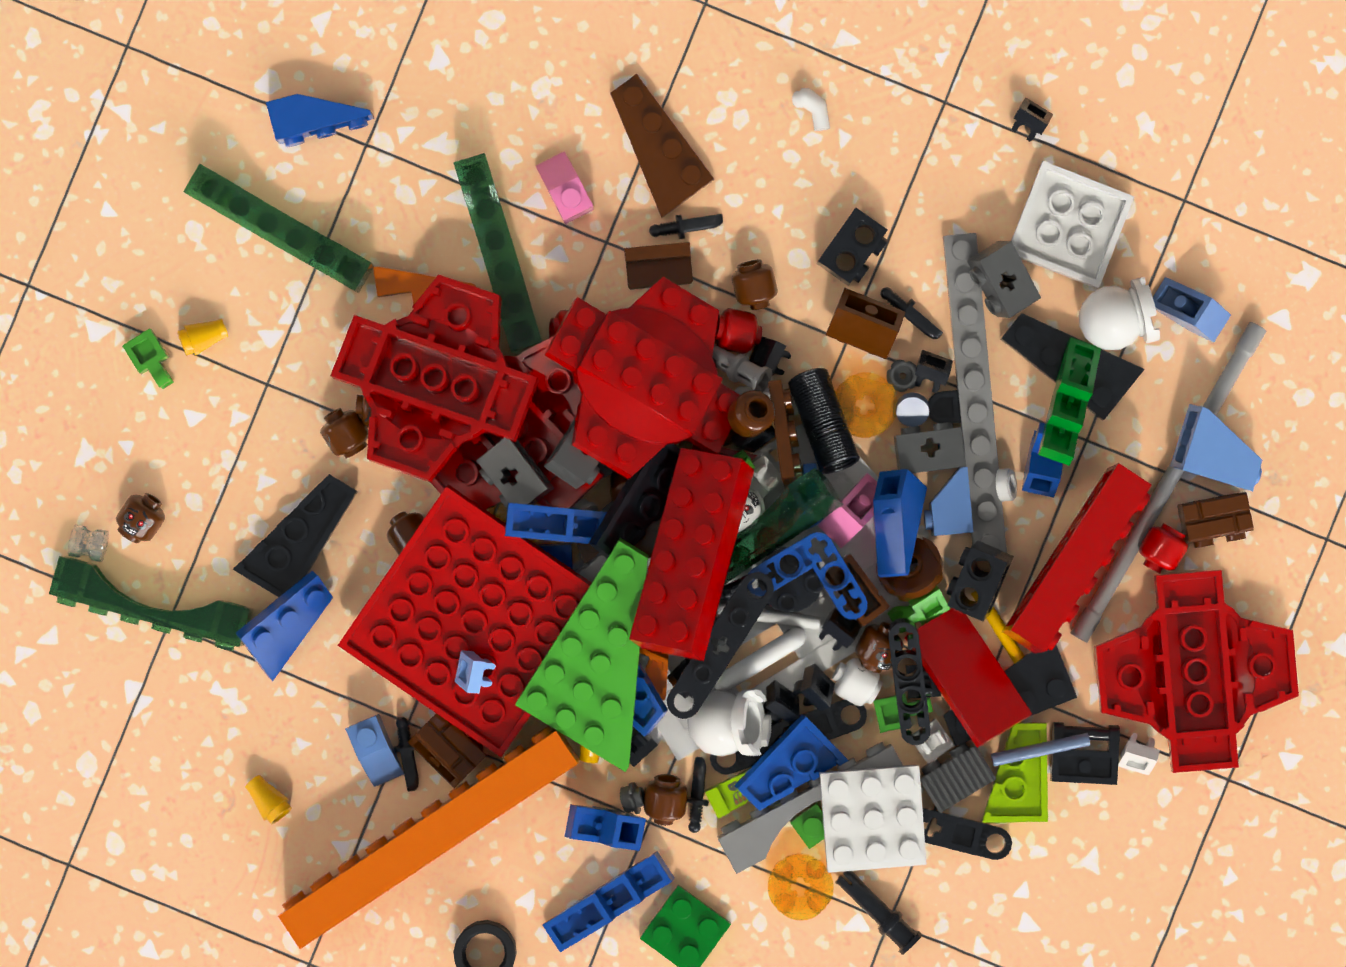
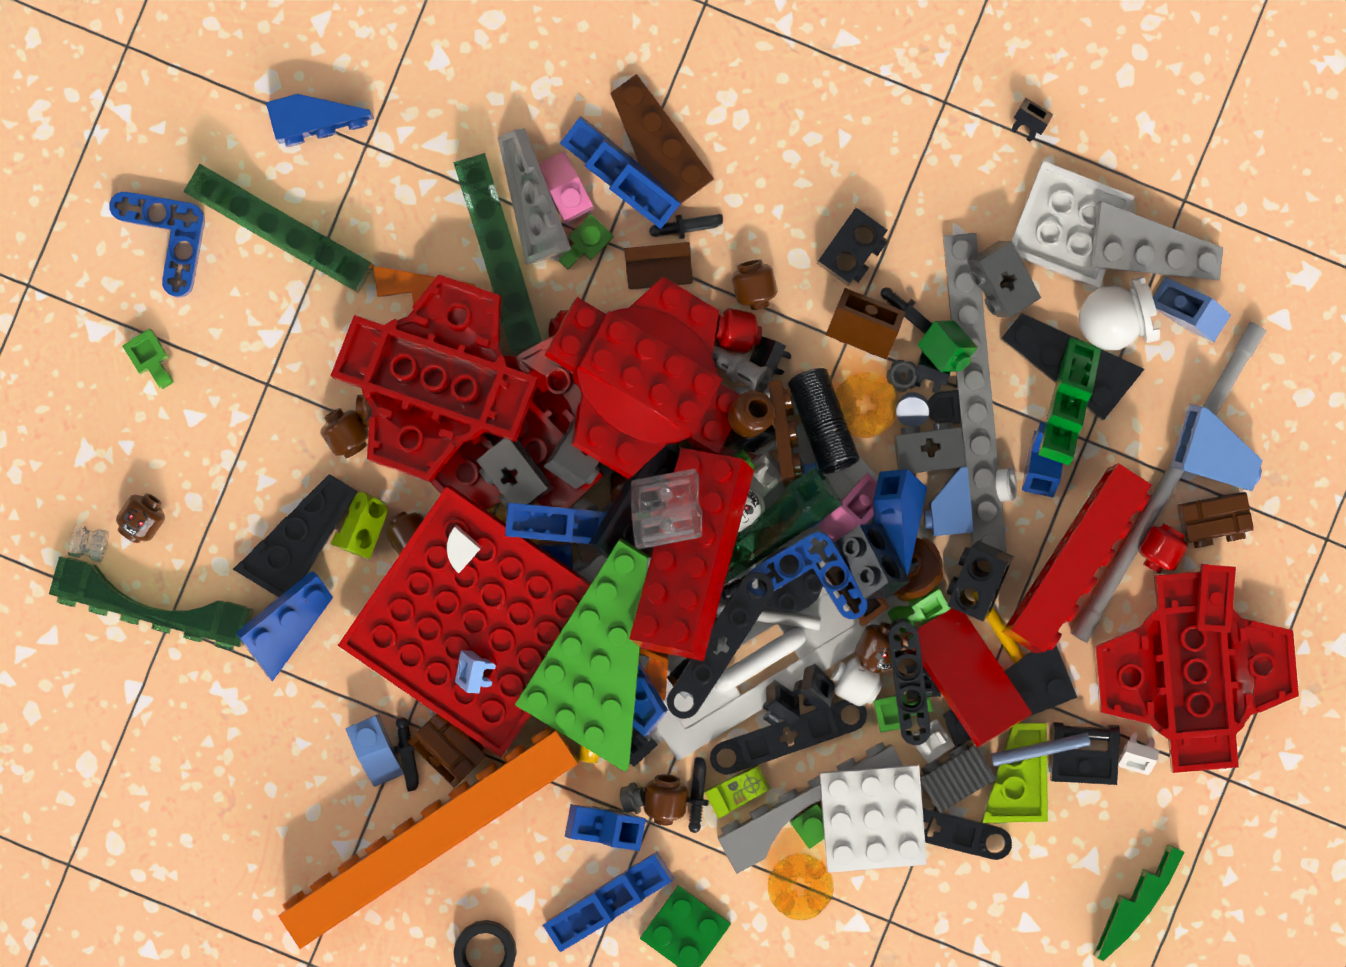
(178, 233): none -> blue beam
(200, 336): yellow cone -> none
(268, 800): yellow cone -> none
(362, 525): none -> lime leg
(461, 548): none -> white tile
(533, 207): none -> light grey wing
(588, 240): none -> bright green plate
(620, 172): none -> blue slope
(666, 508): none -> clear slope
(731, 723): white tile -> none
(789, 763): blue wing -> none
(815, 104): white arm -> none
(841, 629): black tile -> none
(873, 561): none -> black brick
(889, 921): black pin -> none
(947, 346): none -> green brick
(1130, 913): none -> green slope
(1144, 246): none -> light grey wing
(1215, 598): none -> red plate

